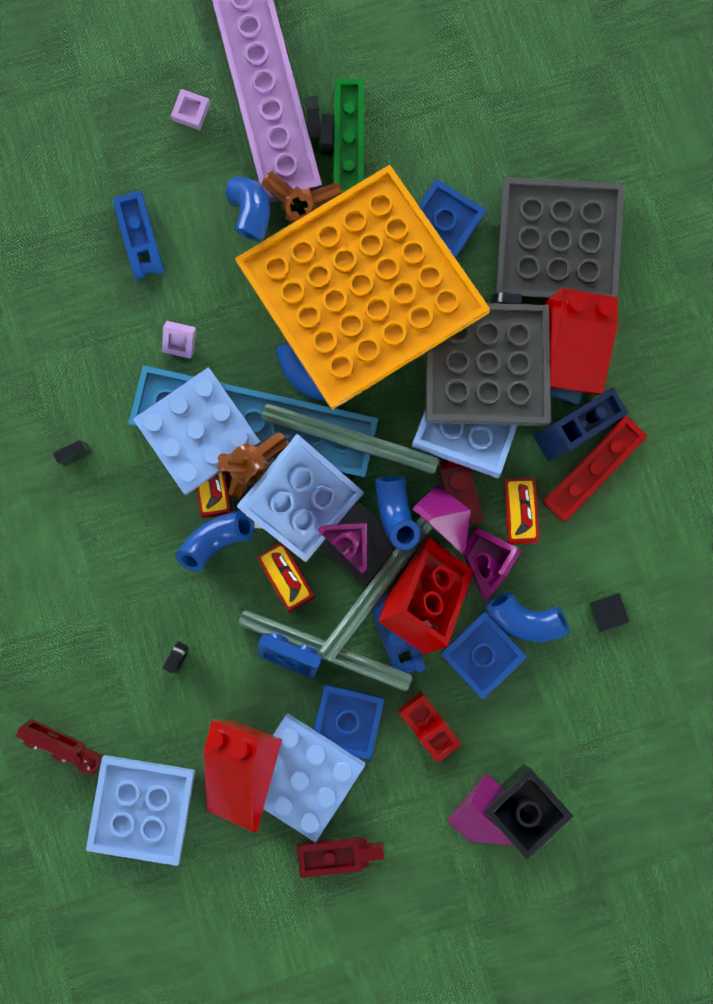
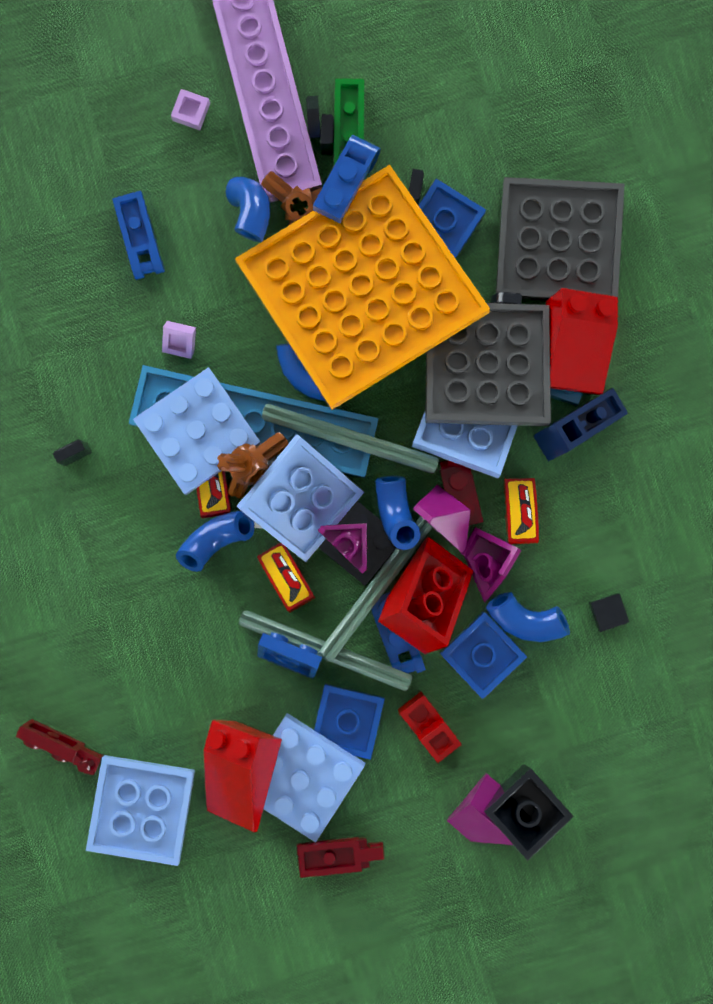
(176, 657): black tile -> none
(346, 178): none -> blue plate
(416, 184): none -> black tile
(594, 469): red tile -> none

